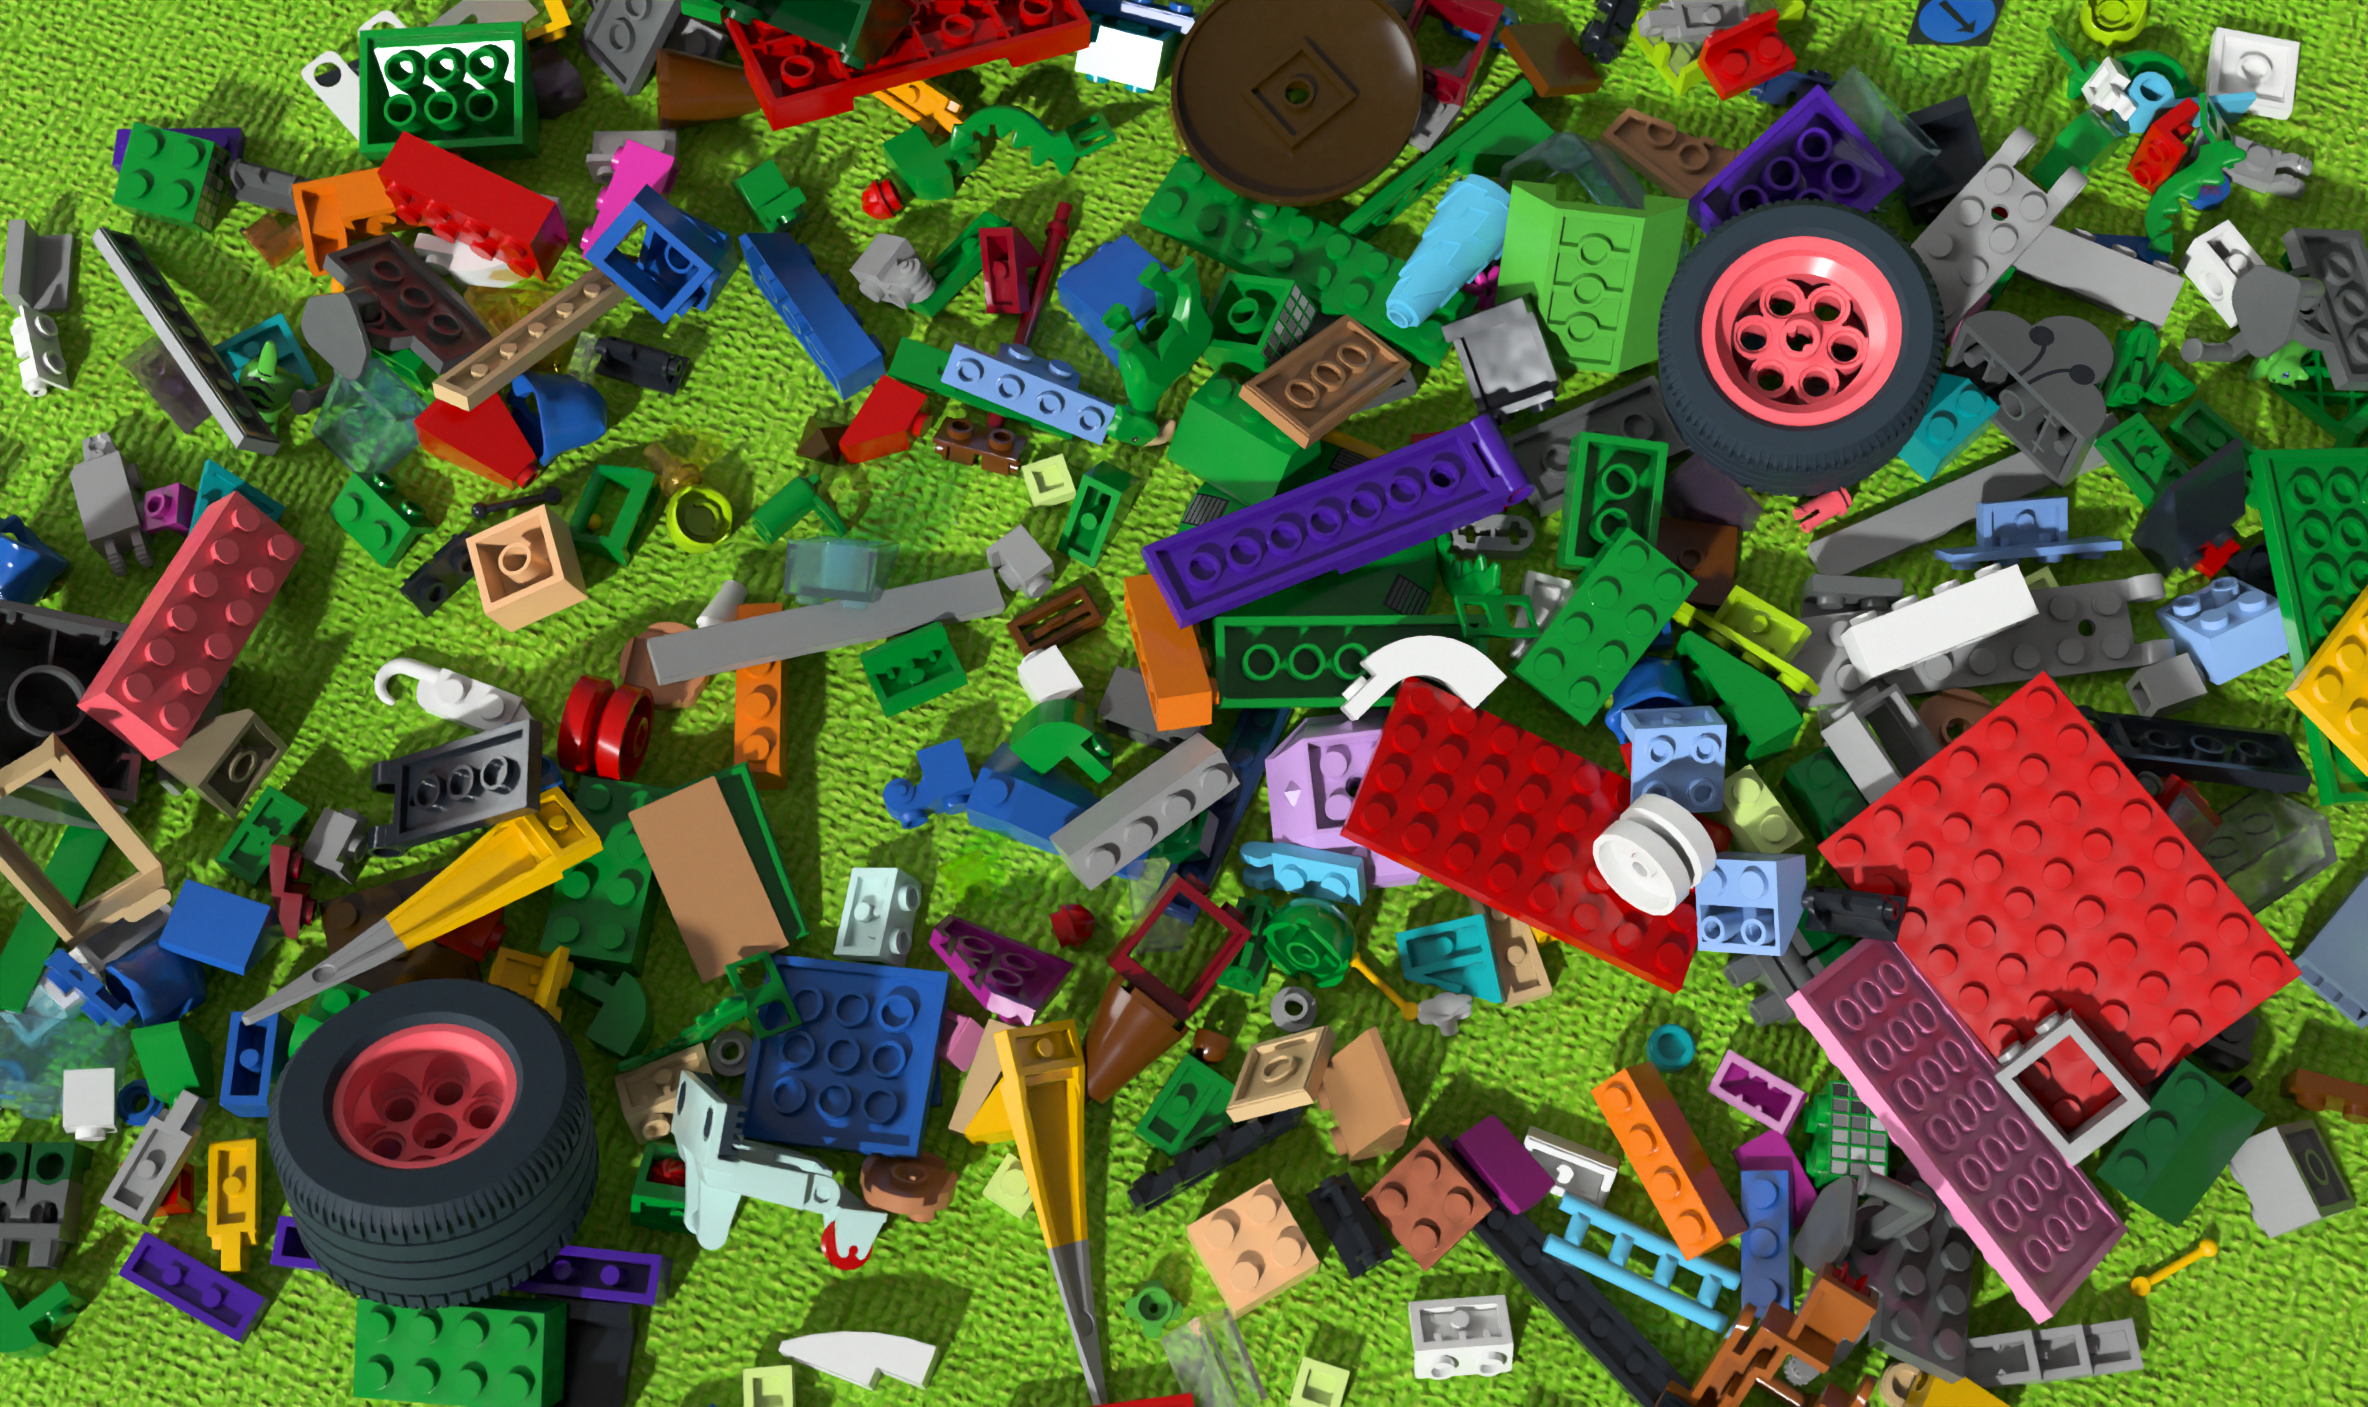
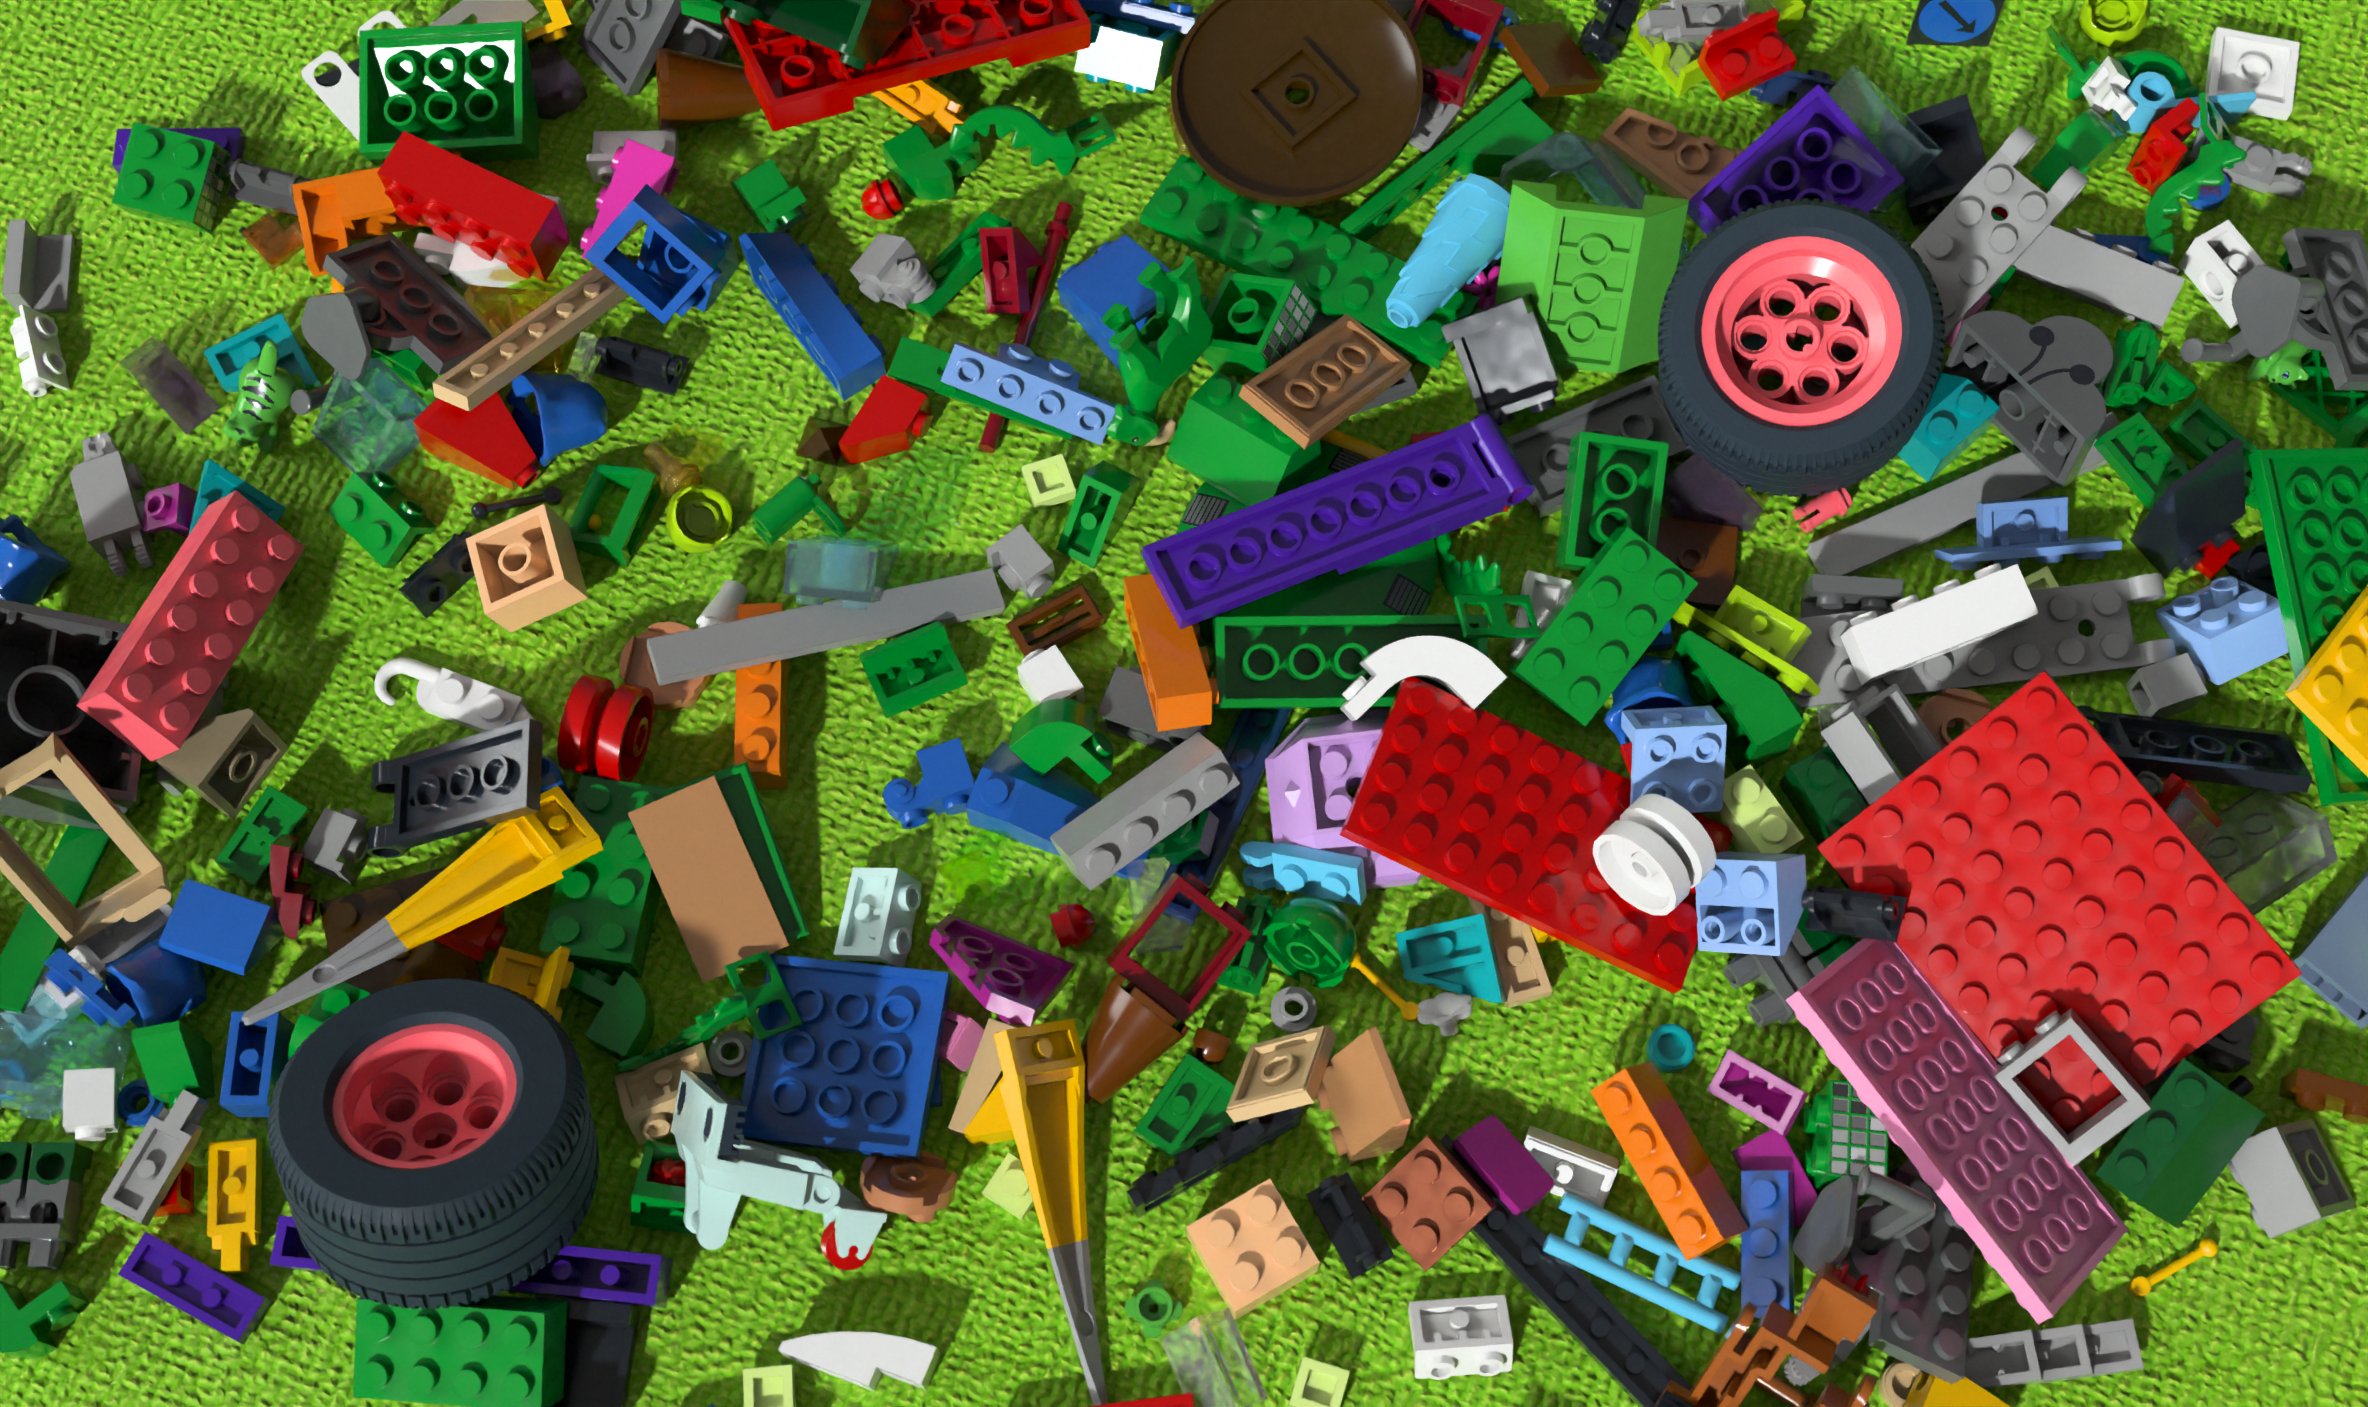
(186, 342): dark grey tile -> none
(961, 441): reddish brown hinge -> none
(1493, 538): light grey beam -> none

